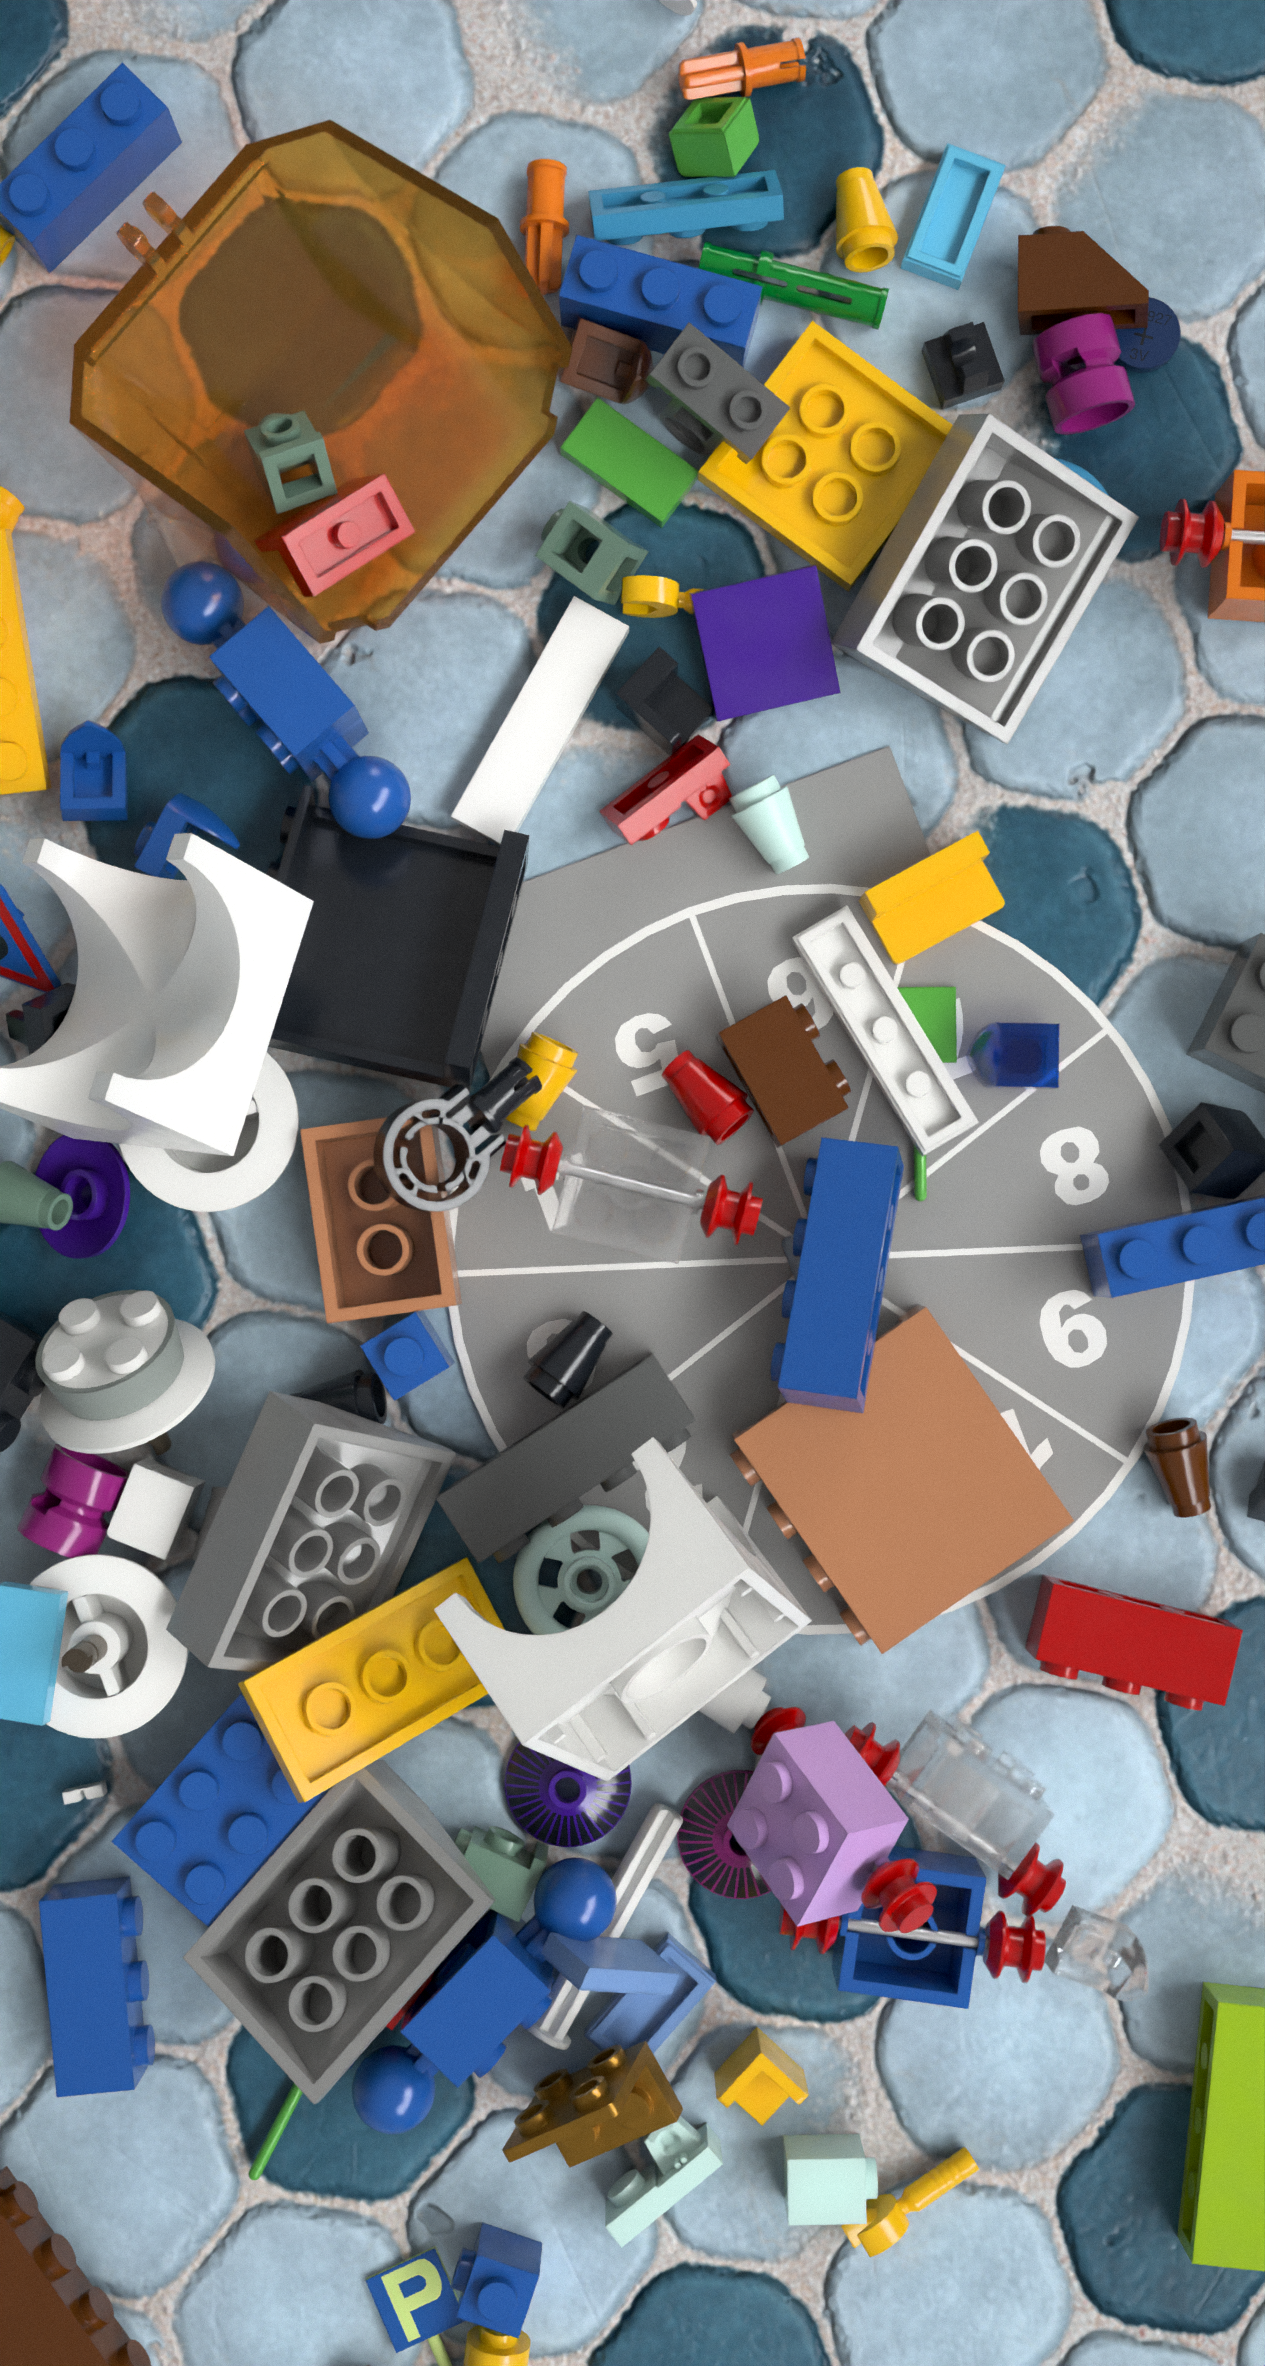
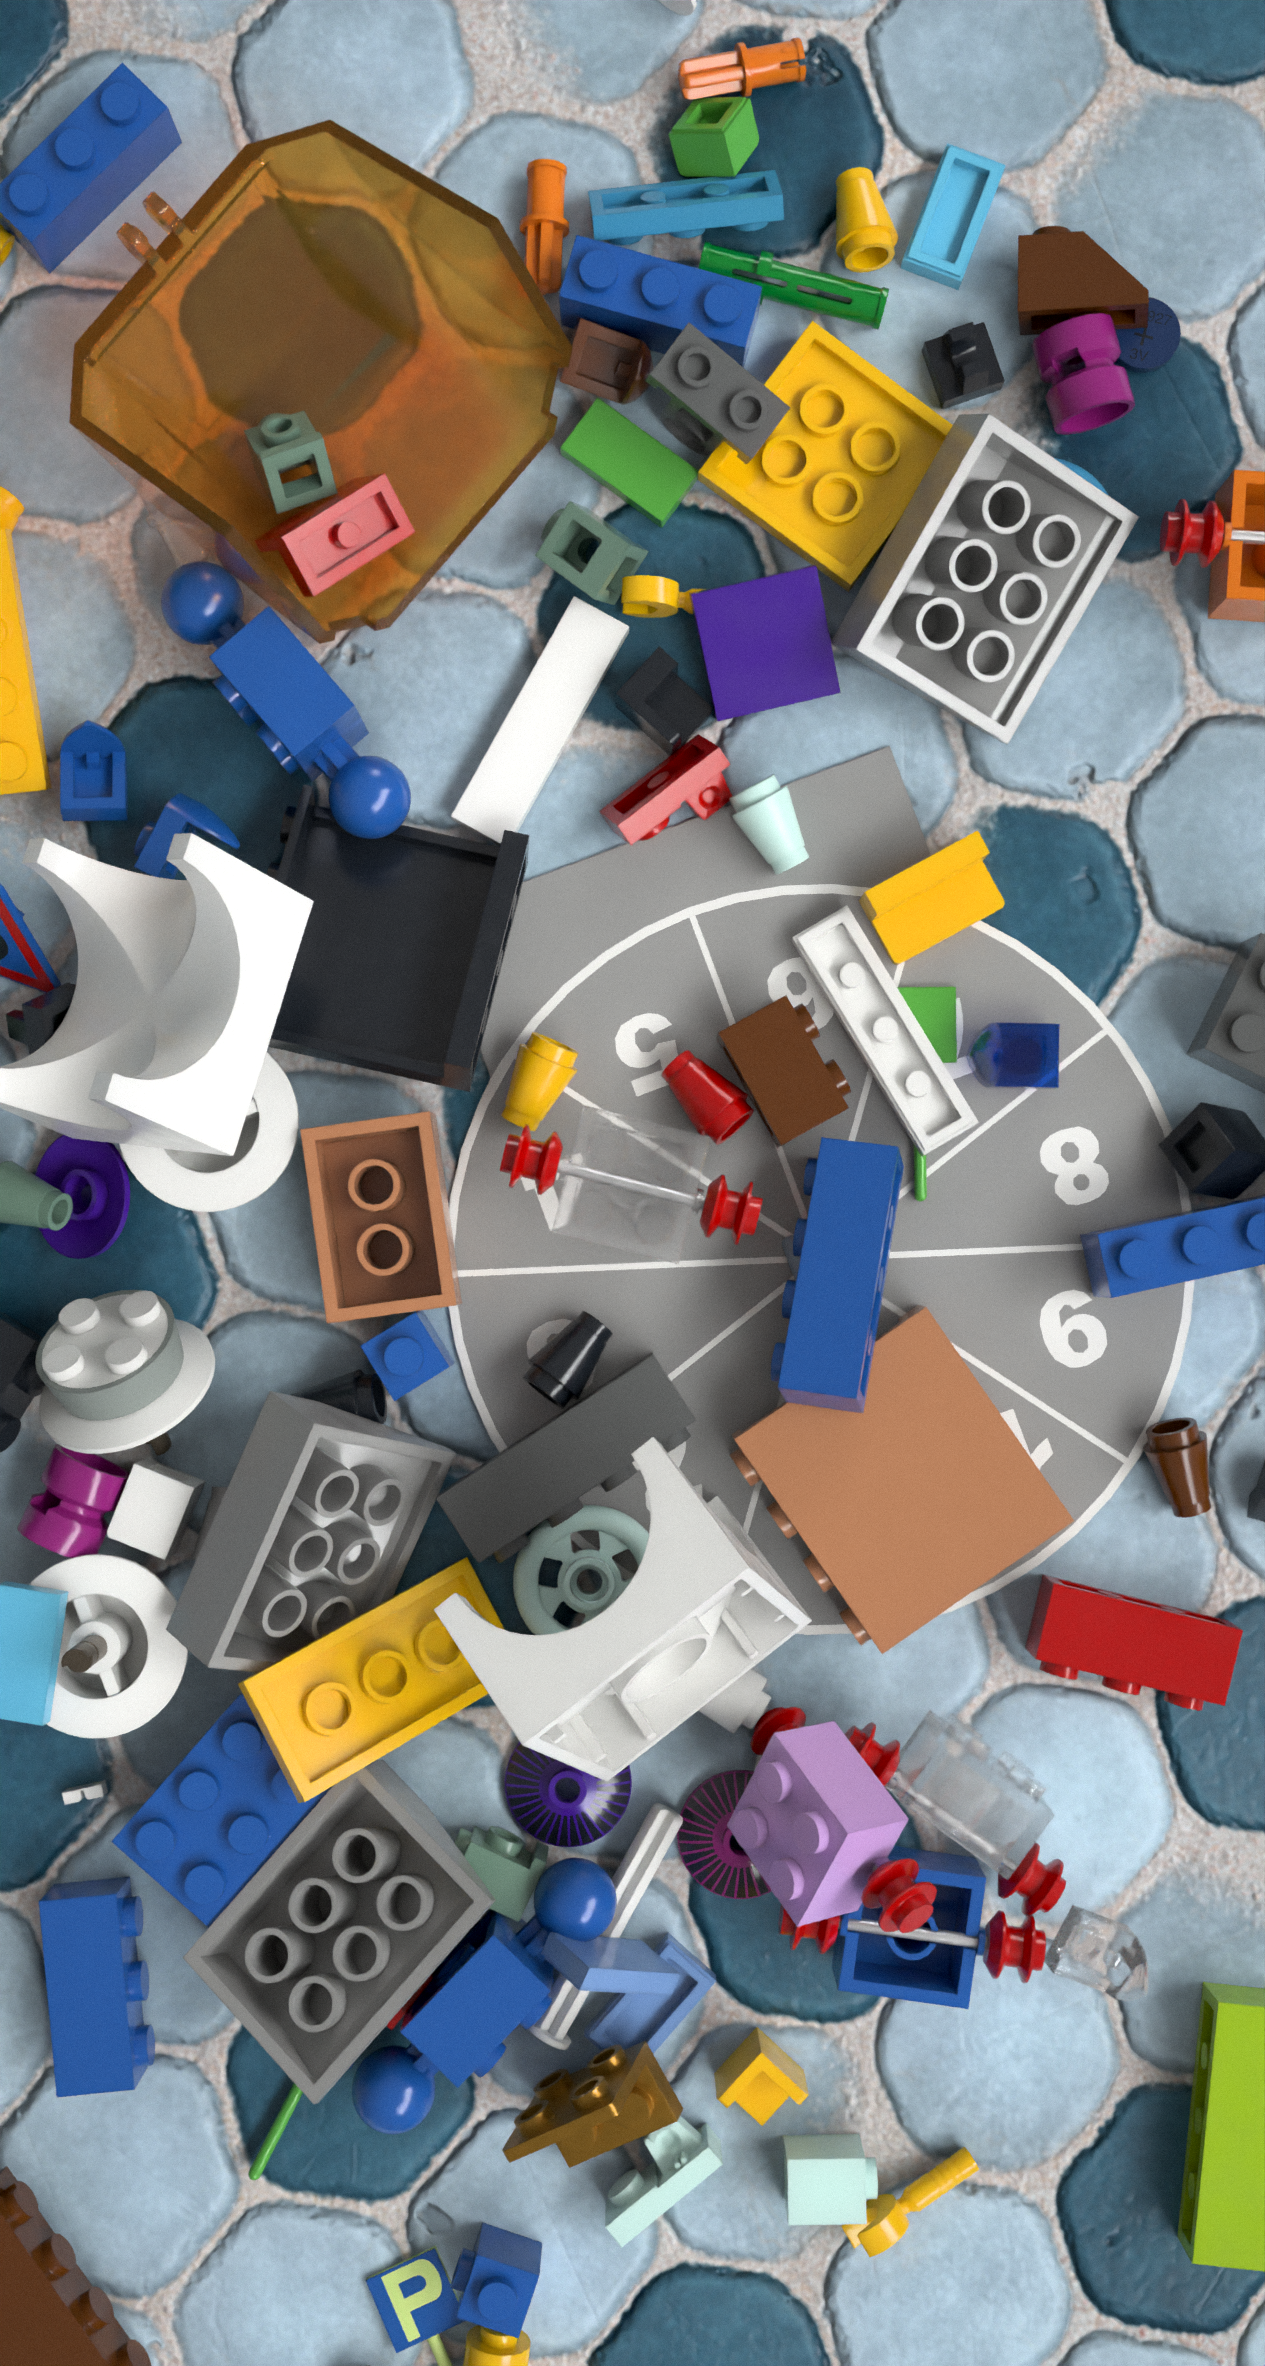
(471, 1147): black pin -> none

